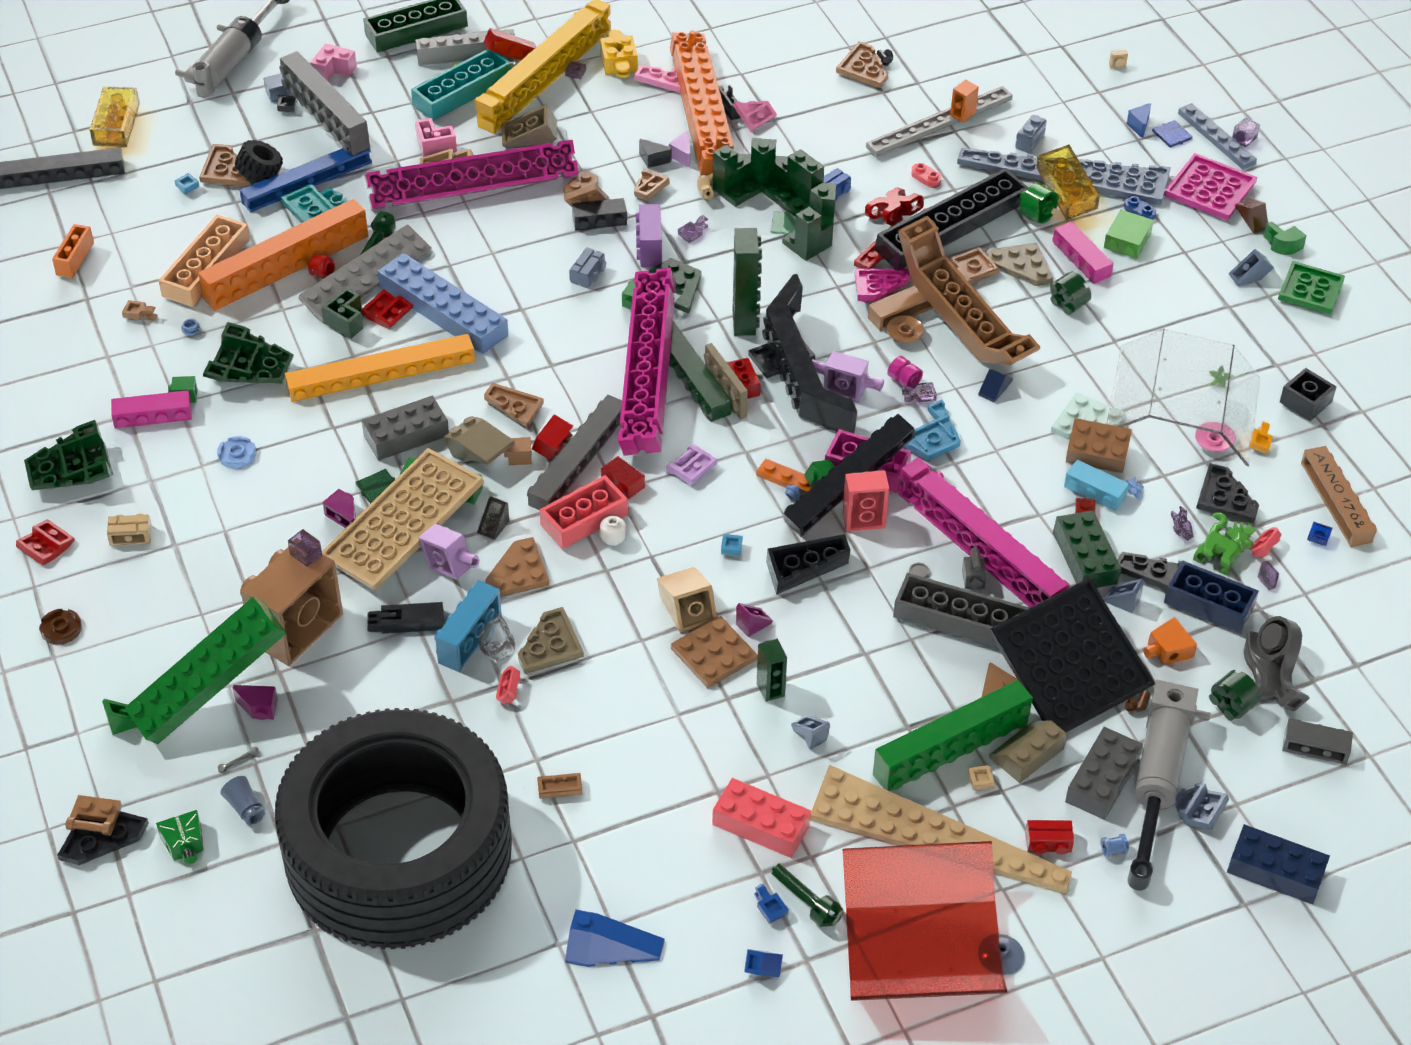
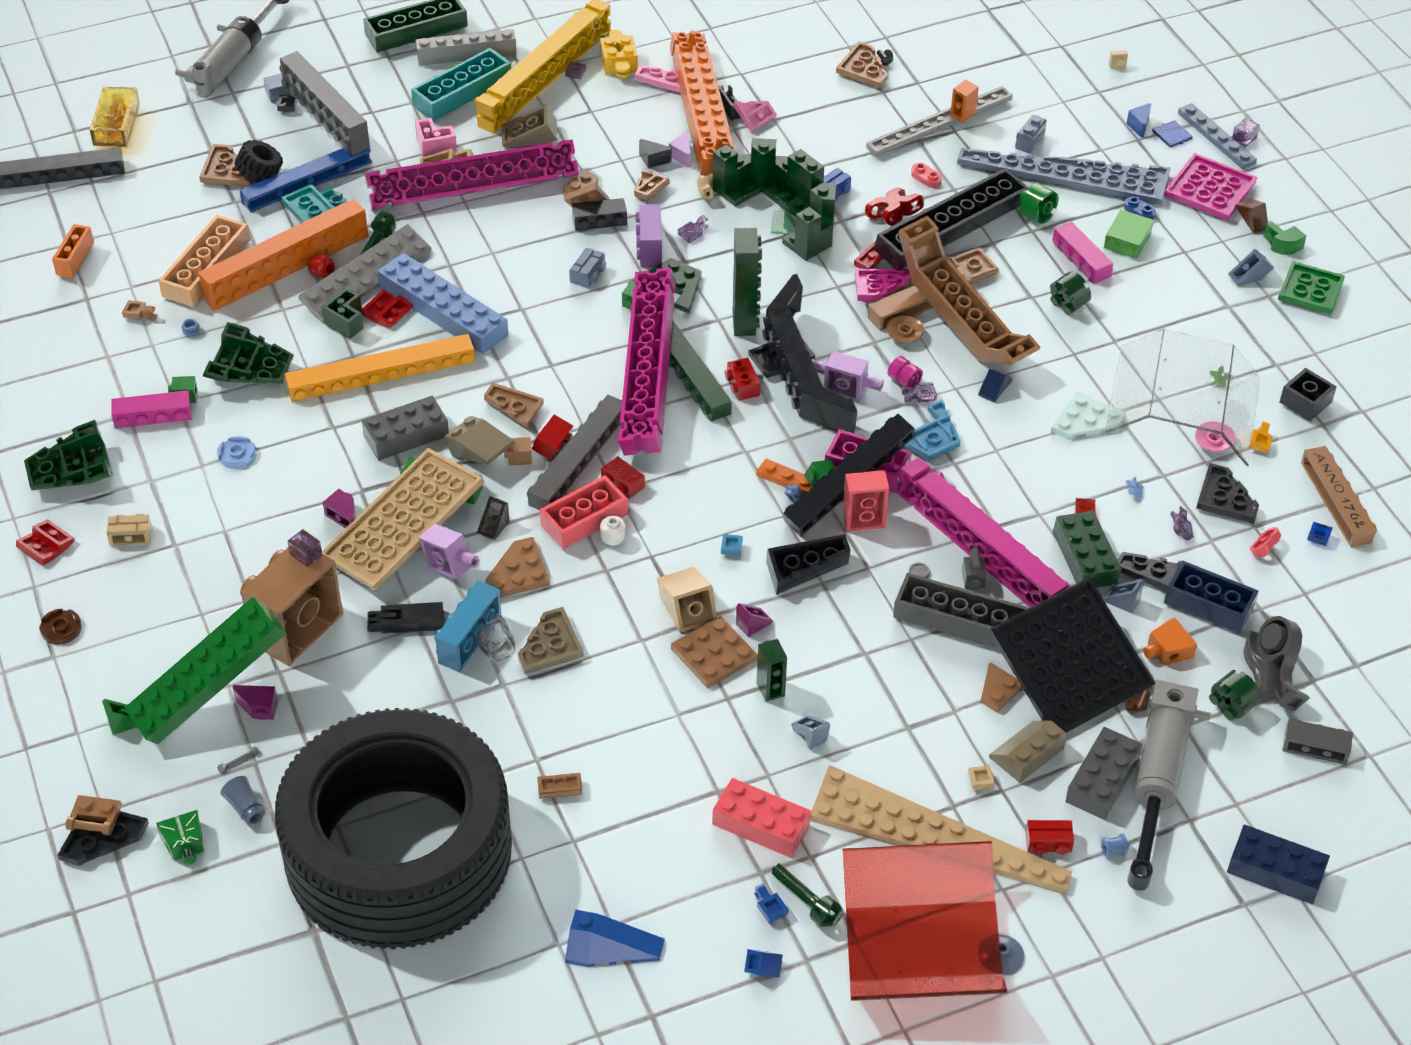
(186, 183): dark azure plate -> none
(334, 60): bright pink brick -> none
(374, 484): clear green piece -> none
(508, 44): red brick -> none
(508, 685): coral plate -> none
(694, 468): lavender plate -> none
(727, 380): dark tan plate -> none
(952, 736): green brick -> none
(1023, 262): plate -> none
(1067, 178): clear yellow brick -> none
(1096, 485): medium azure brick -> none
(1099, 445): medium nougat brick -> none
(1200, 806): sand blue slope -> none
(1222, 547): bright green animal -> none
(1268, 575): clear purple plate -> none

